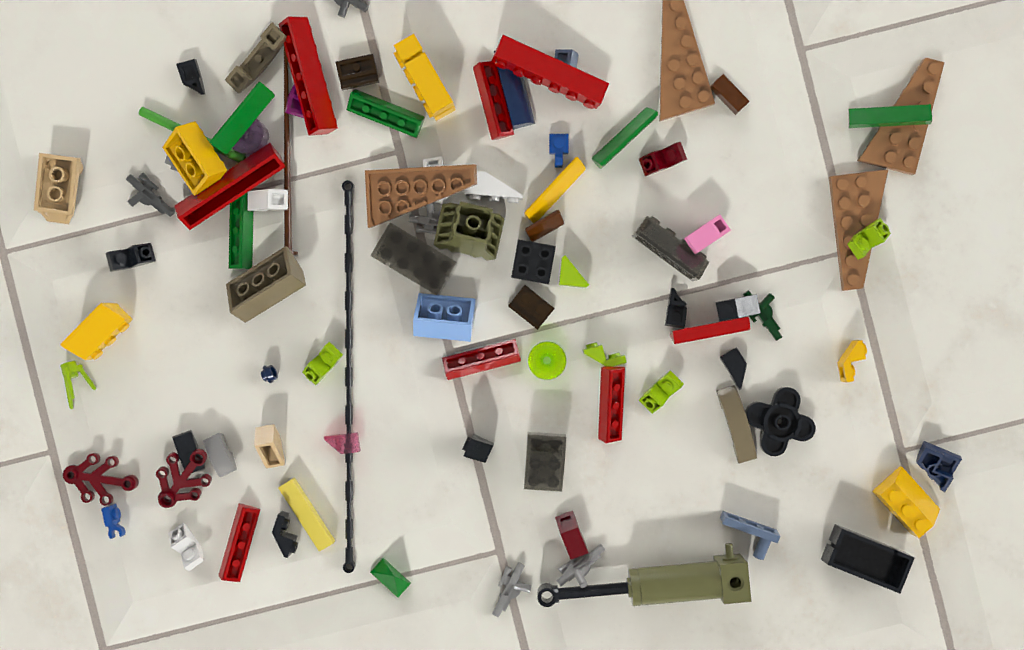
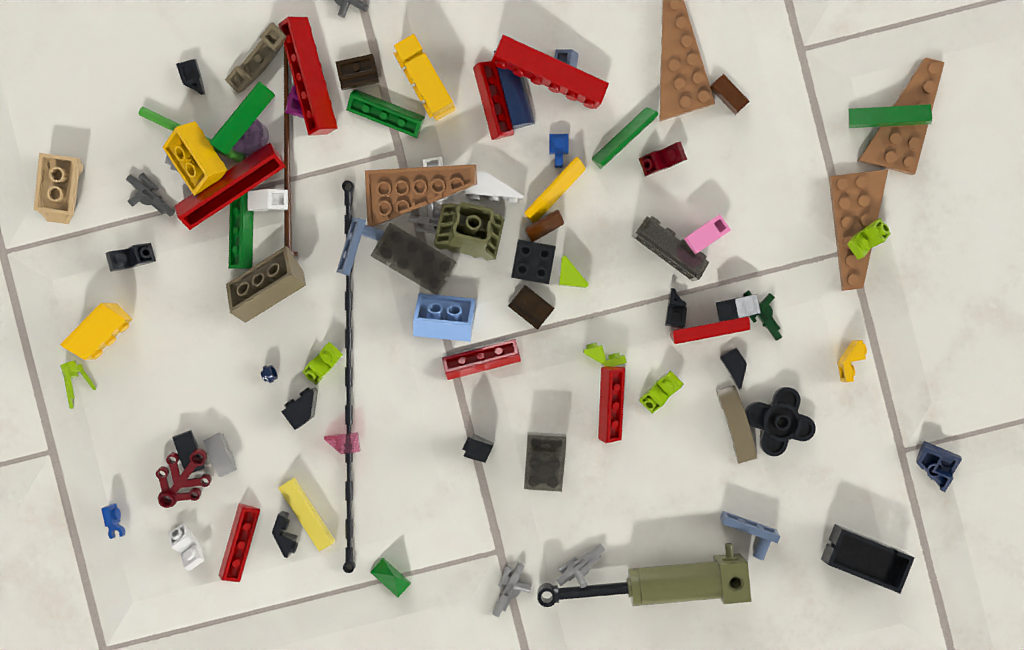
(96, 478): dark red plant -> none
(269, 446): tan slope -> none
(302, 409): none -> black slope
(352, 241): none -> sand blue piece
(550, 370): clear neon green dish -> none
(571, 535): dark red slope -> none
(908, 502): yellow slope -> none

